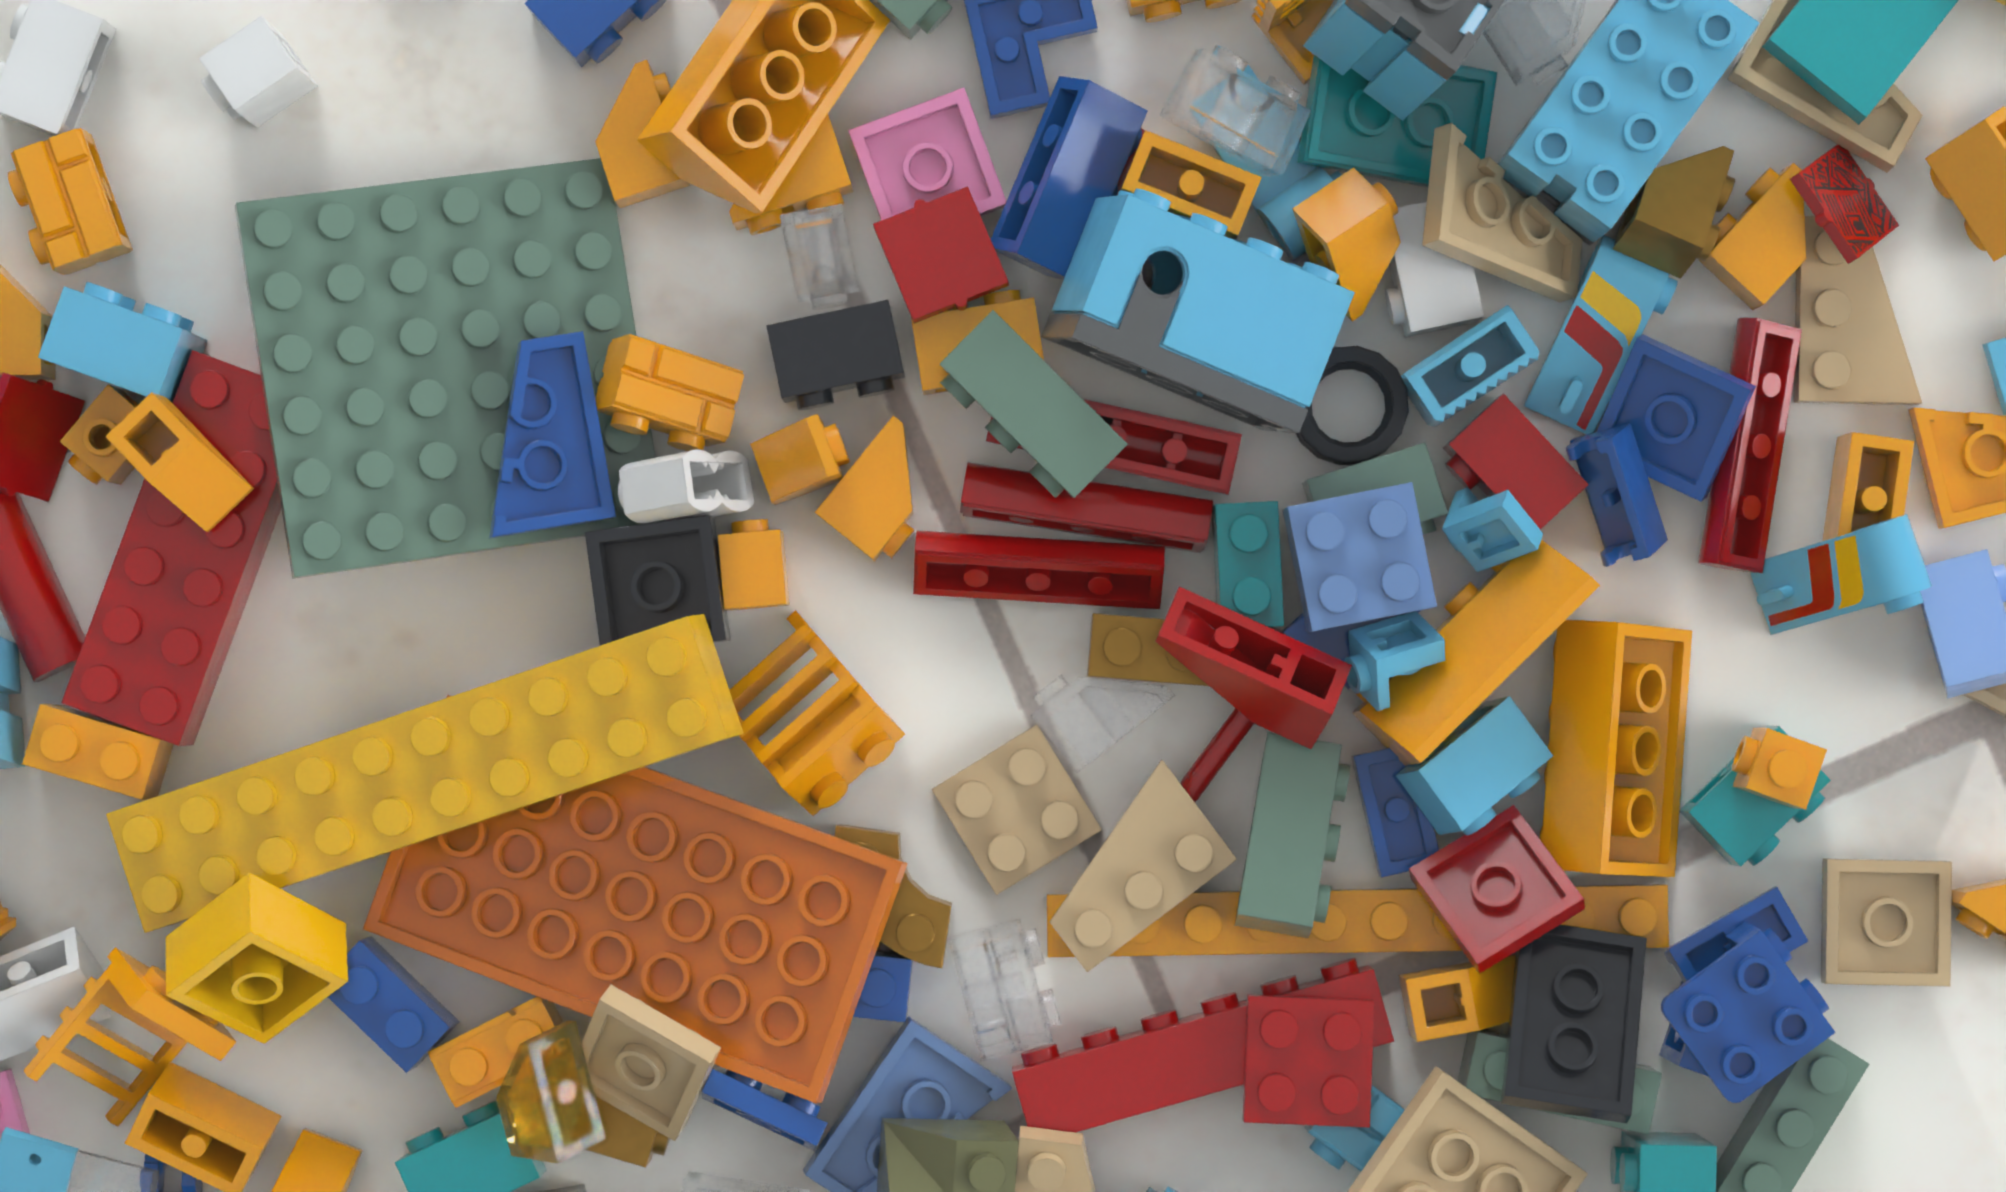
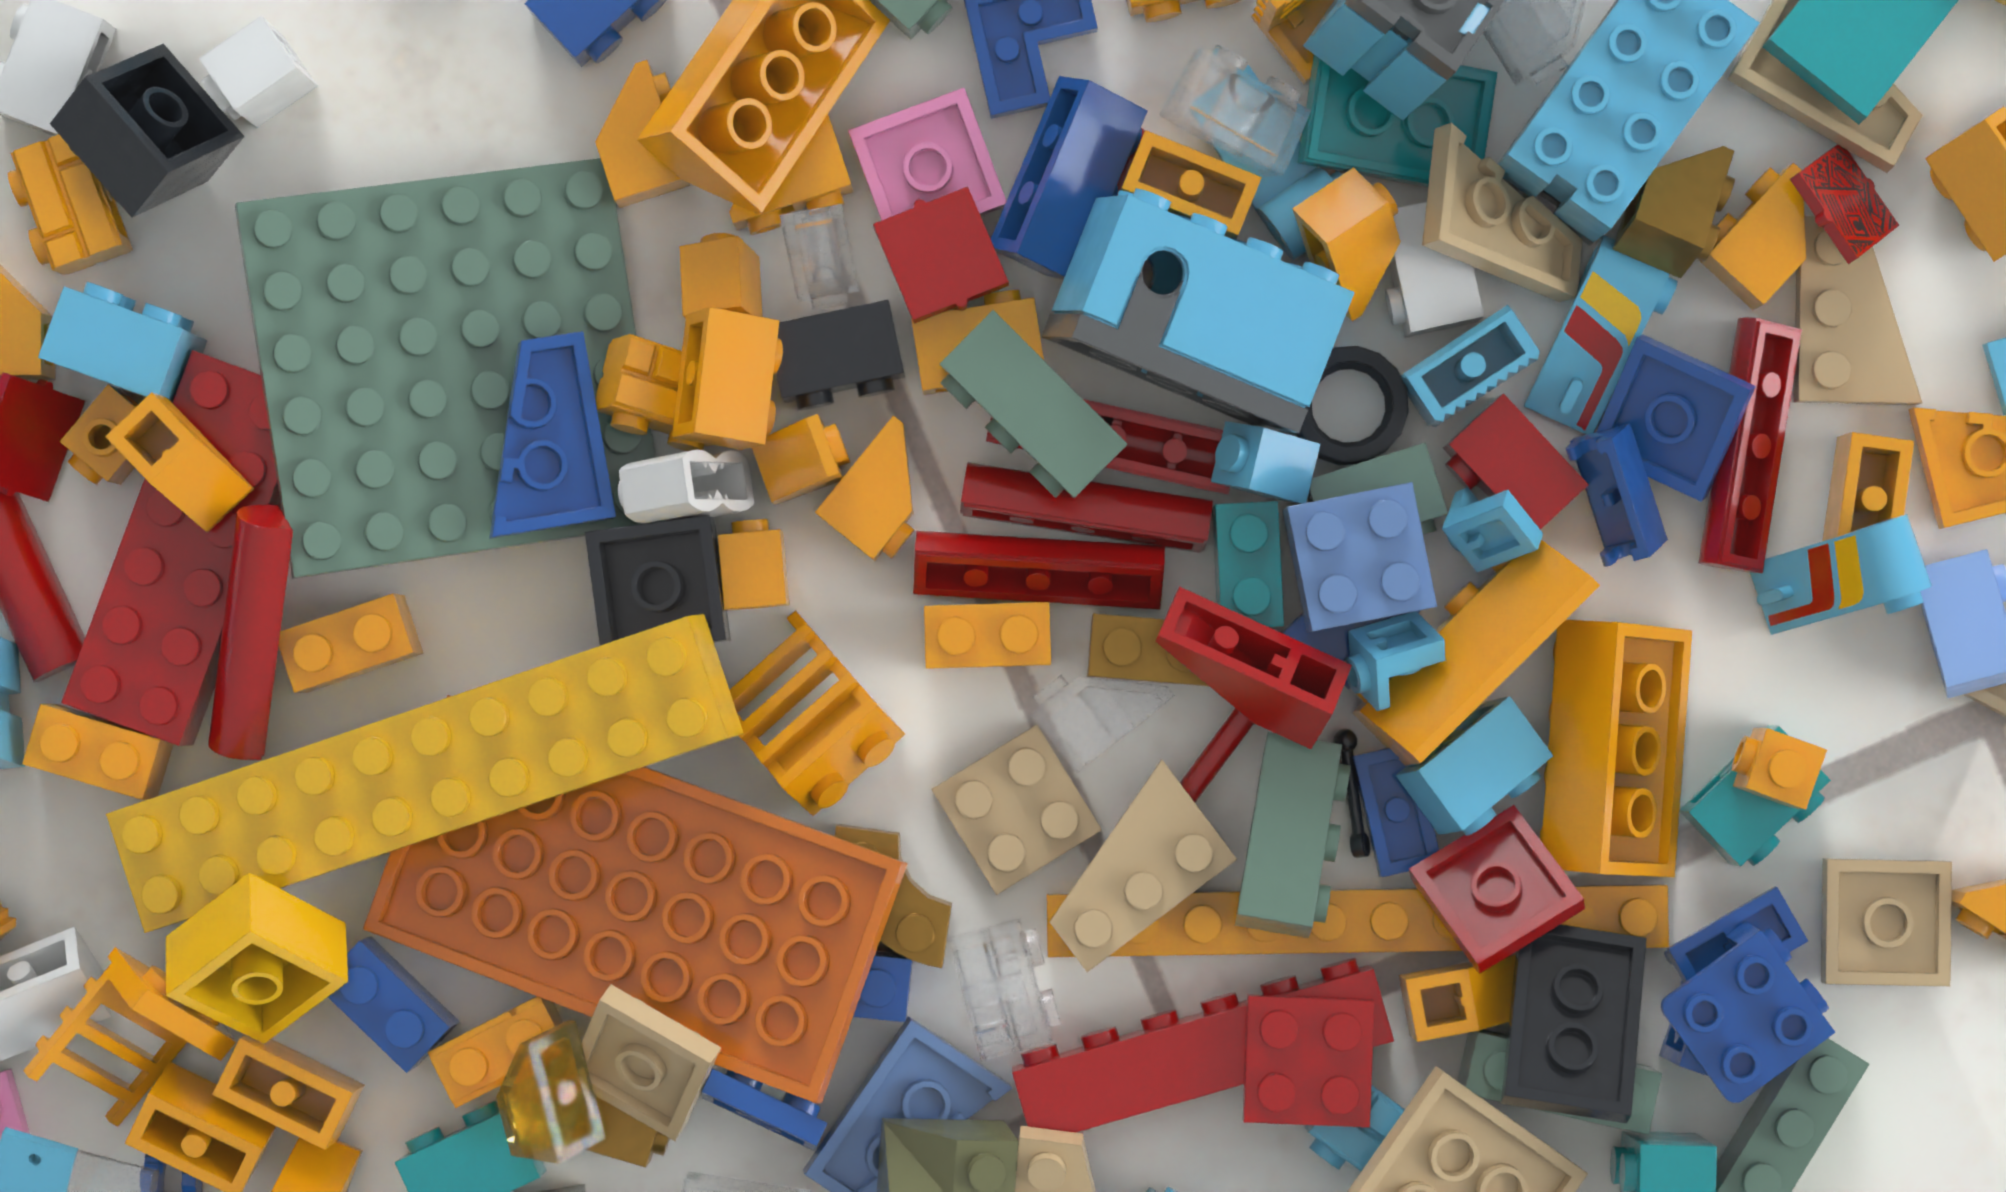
(146, 129): none -> black brick
(250, 632): none -> red brick
(289, 1090): none -> light orange brick
(349, 643): none -> light orange brick
(720, 275): none -> light orange brick
(727, 379): none -> light orange brick
(987, 635): none -> light orange brick
(1265, 462): none -> medium azure brick
(1359, 840): none -> black hinge

